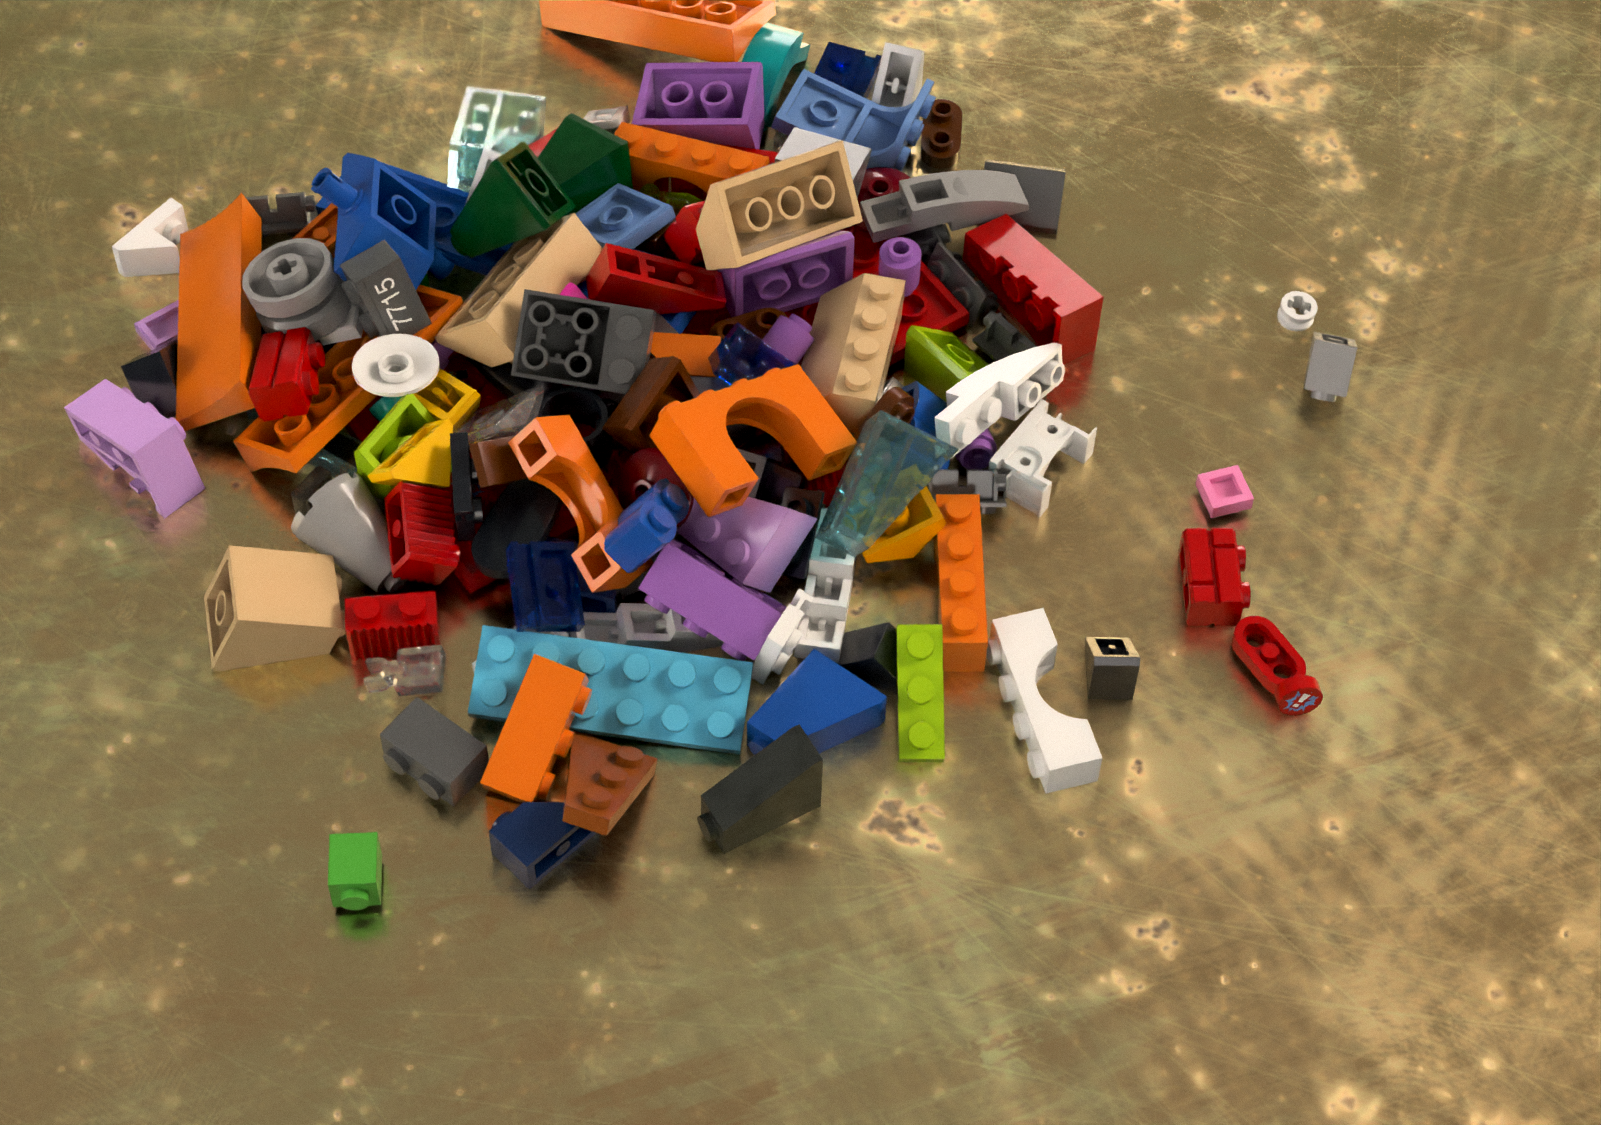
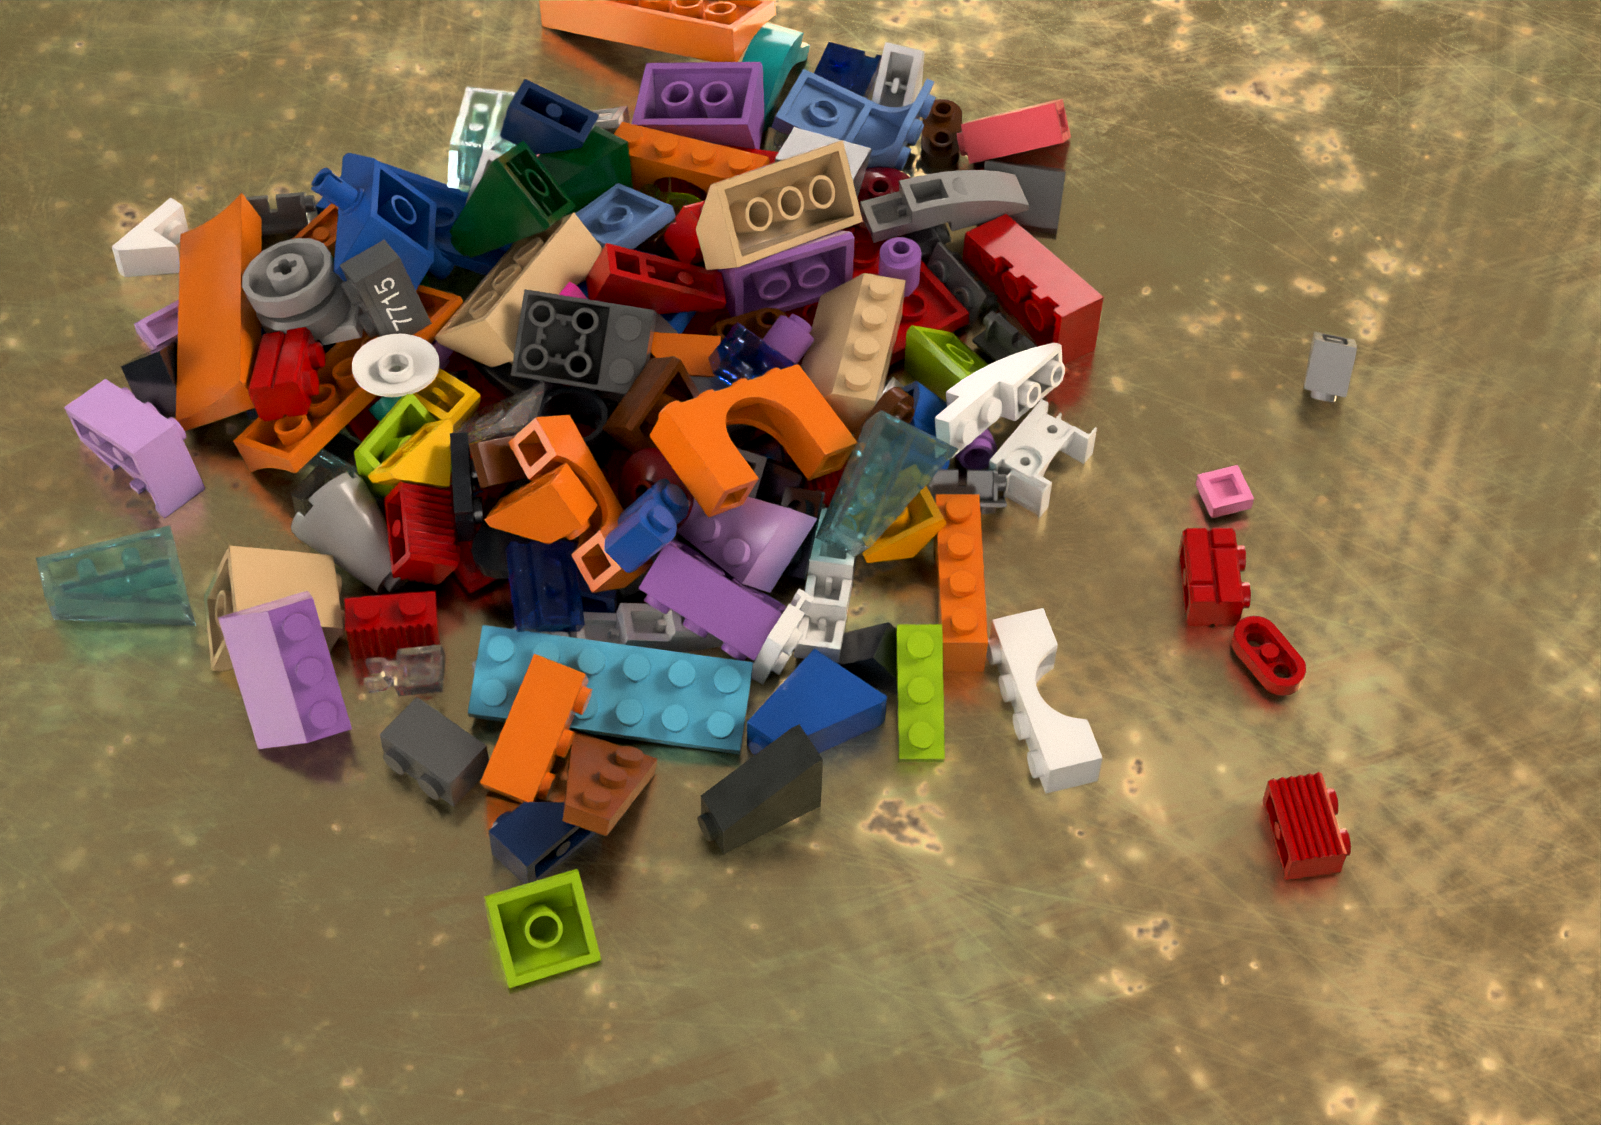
(119, 581): none -> clear light blue wedge
(285, 672): none -> medium lavender slope
(355, 870): bright green brick -> none
(542, 928): none -> lime slope
(545, 508): none -> orange slope
(546, 120): none -> dark blue slope
(1014, 131): none -> coral slope
(1111, 668): black slope -> none
(1287, 315): white bush -> none
(1298, 695): red tile -> none
(1306, 826): none -> red brick

